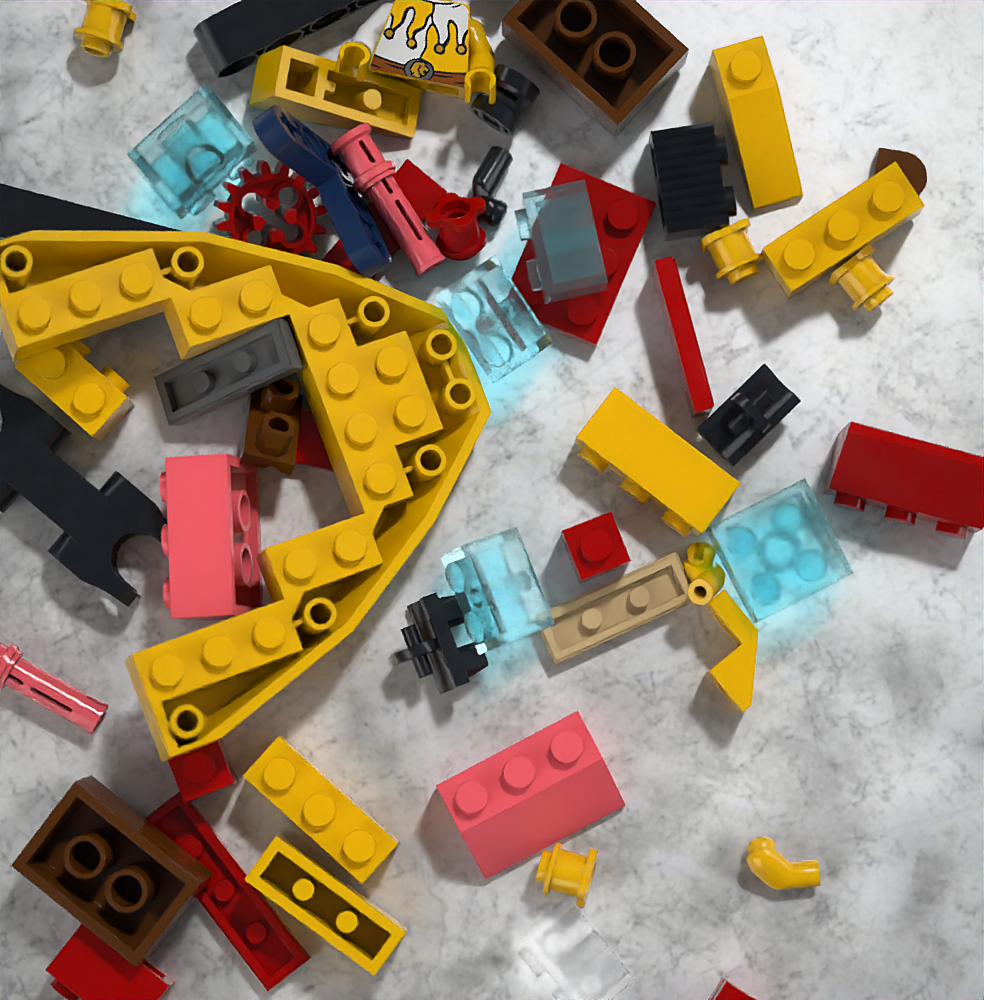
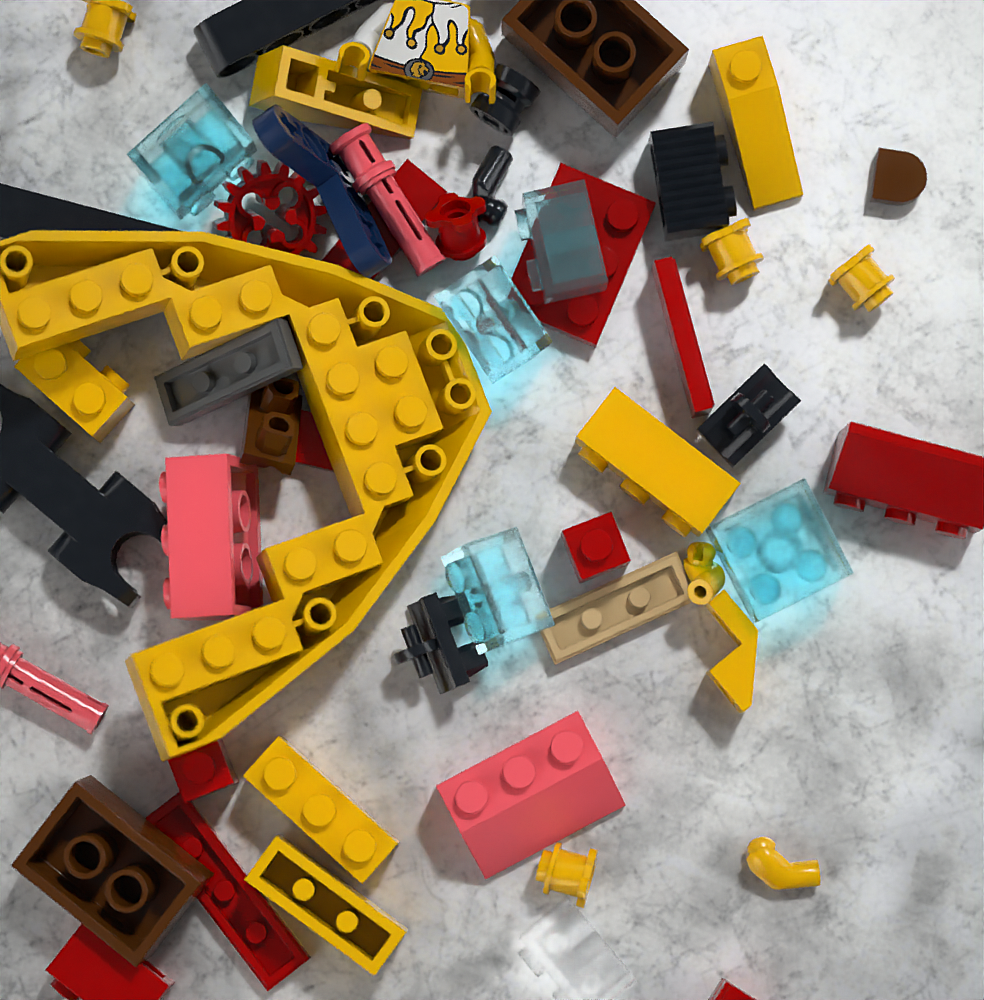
(842, 230): yellow brick -> none

